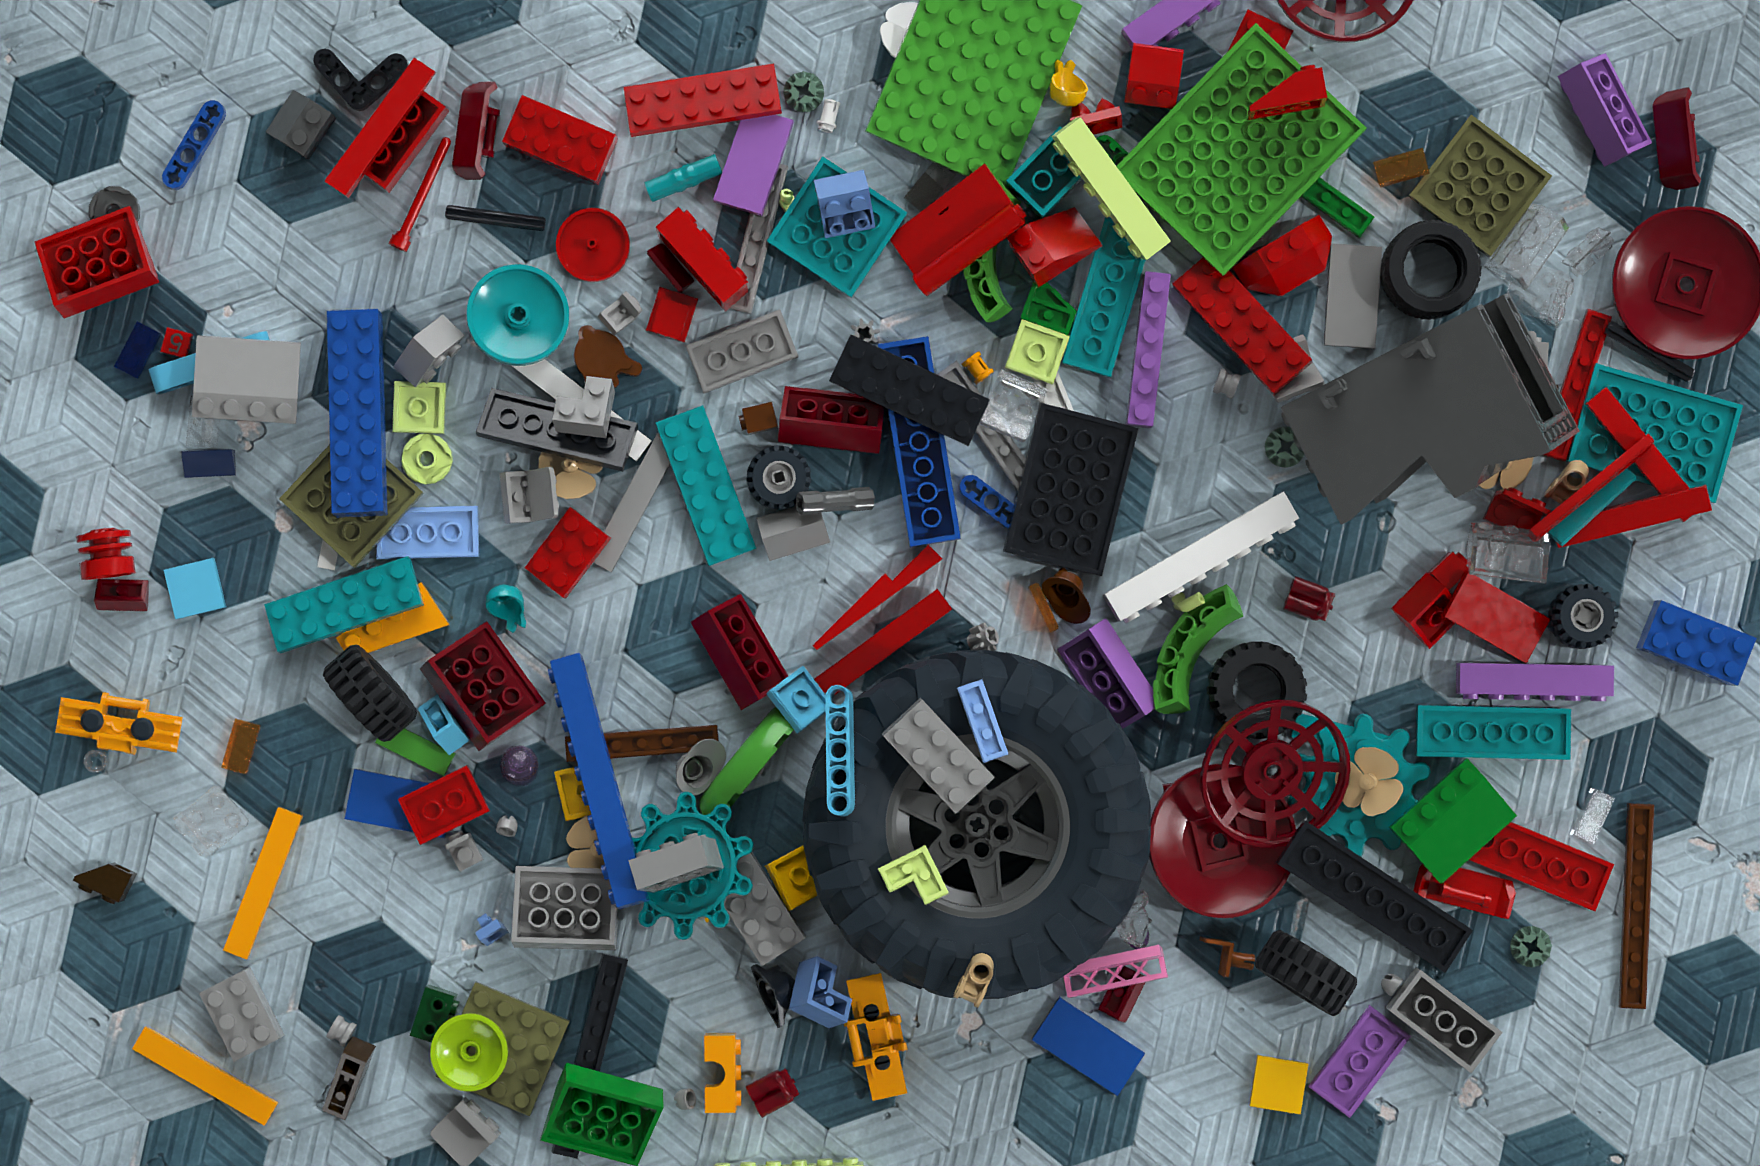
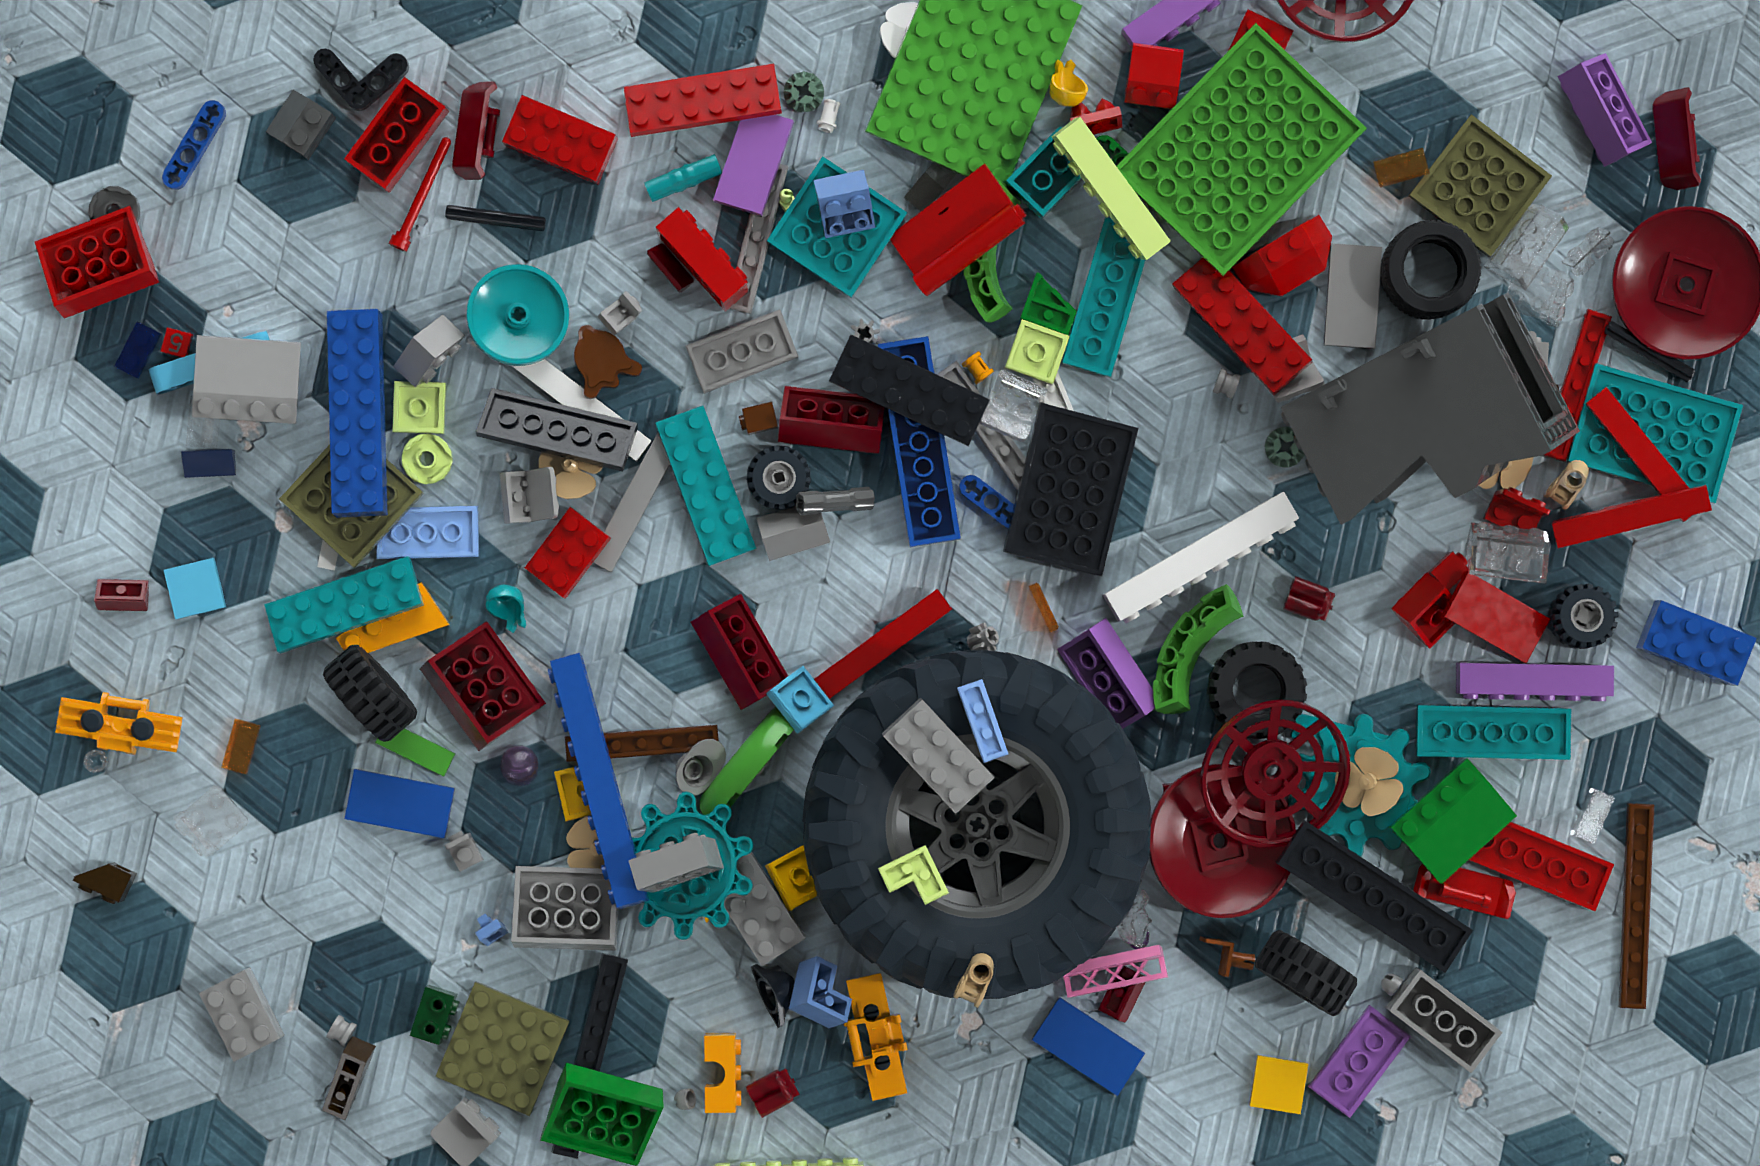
(105, 554): red wheel -> none
(205, 1075): light orange tile -> none
(263, 883): light orange tile -> none
(380, 128): red slope -> none
(443, 725): medium azure slope -> none
(443, 805): red plate -> none
(453, 1061): lime dish -> none
(507, 826): light grey hinge -> none
(586, 415): light grey brick -> none
(593, 244): red piece -> none
(672, 314): red piece -> none
(846, 762): medium azure beam -> none
(880, 592): red slope -> none
(1053, 244): red slope -> none
(1067, 597): reddish brown piece -> none
(1148, 349): medium lavender brick -> none
(1187, 604): yellowish green arm -> none
(1297, 93): red slope -> none
(1338, 207): green tile -> none
(1519, 950): sand green gear -> none
(1587, 511): teal tile -> none
(1591, 488): red tile -> none

